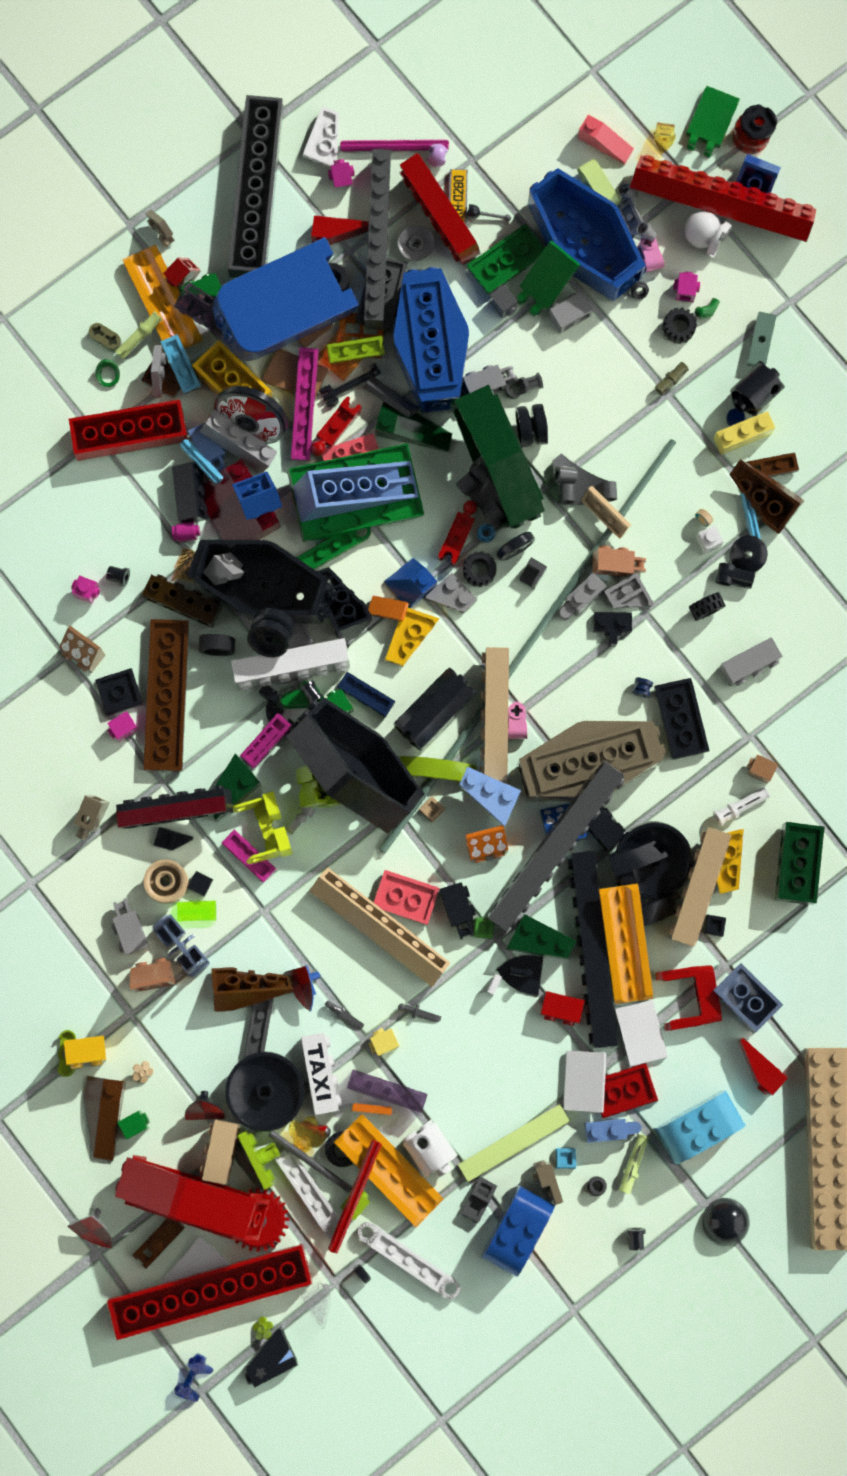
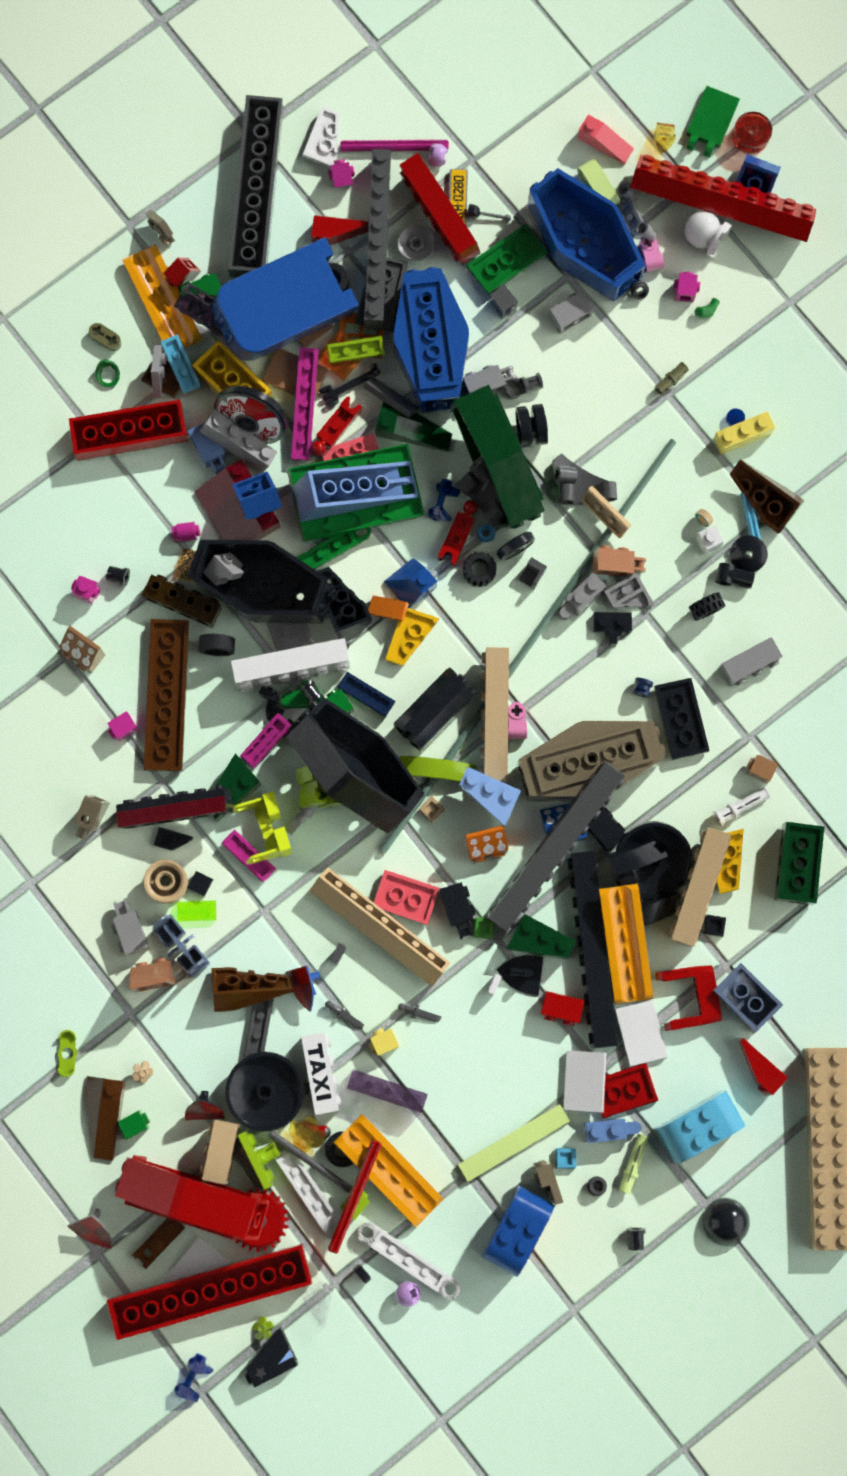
(85, 1051): yellow brick -> none
(119, 692): black tile -> none
(144, 330): yellowish green pin -> none
(189, 492): black brick -> none
(201, 461): medium azure axle -> none
(270, 632): black wheel -> none
(338, 954): none -> dark grey tile
(372, 1109): orange tile -> none
(407, 1294): none -> lavender piece
(433, 1156): white cylinder -> none
(444, 489): none -> clear blue piece
(452, 594): light grey wing -> none
(478, 1200): dark grey slope -> none
(547, 278): green tile -> none
(684, 315): black tyre -> none
(755, 131): black tile -> none
(756, 389): black cylinder -> none
(763, 330): sand green tile -> none
(777, 465): reddish brown plate -> none

